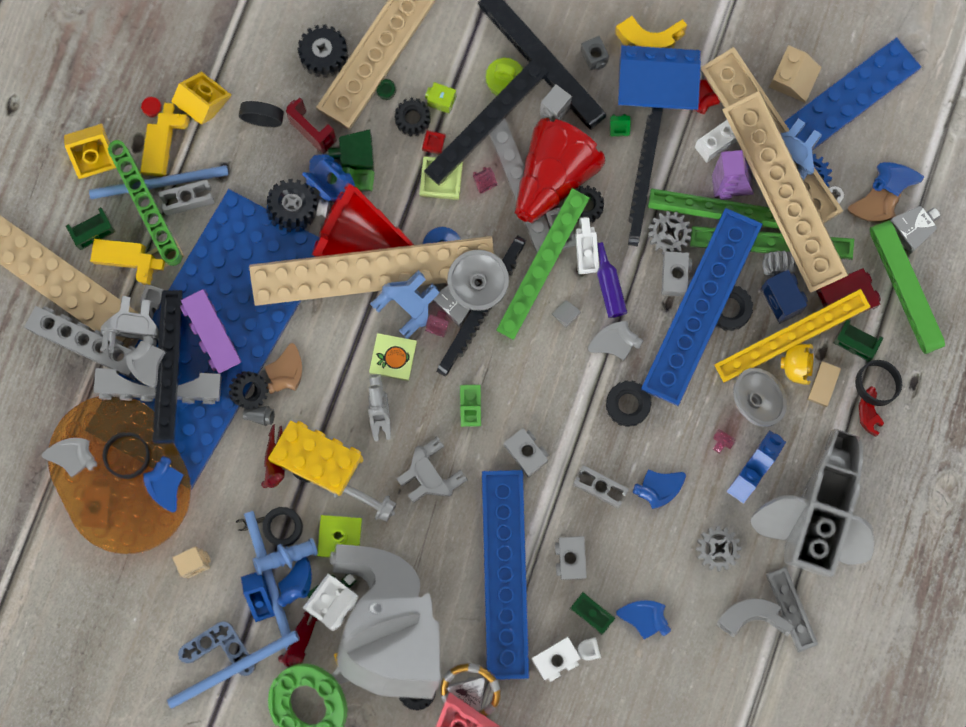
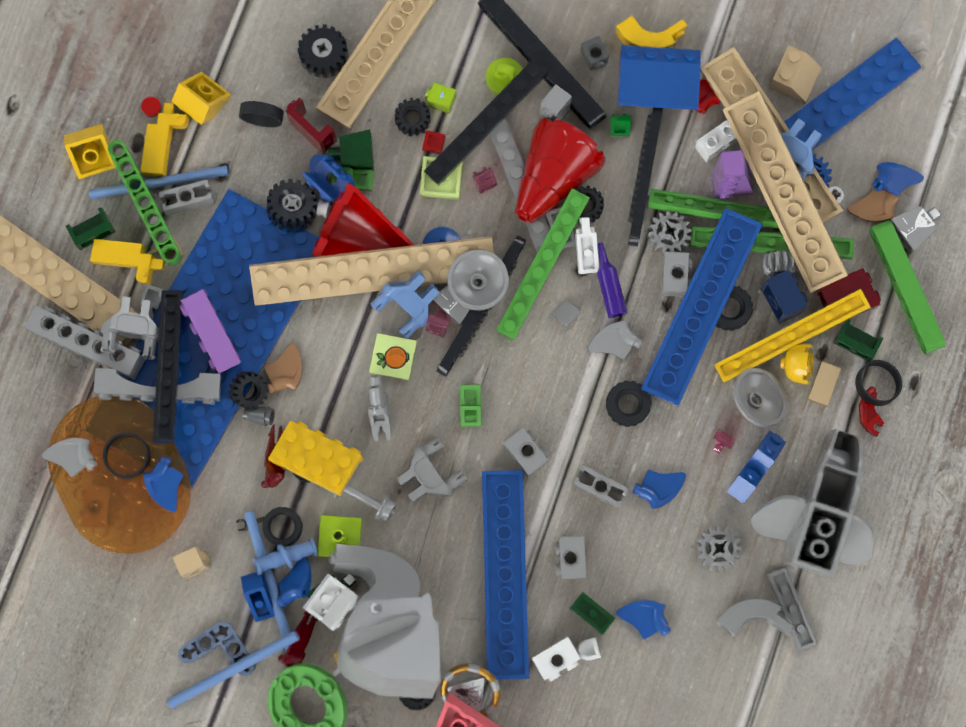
(145, 362): light grey arm -> none
(386, 89): dark green tile -> none

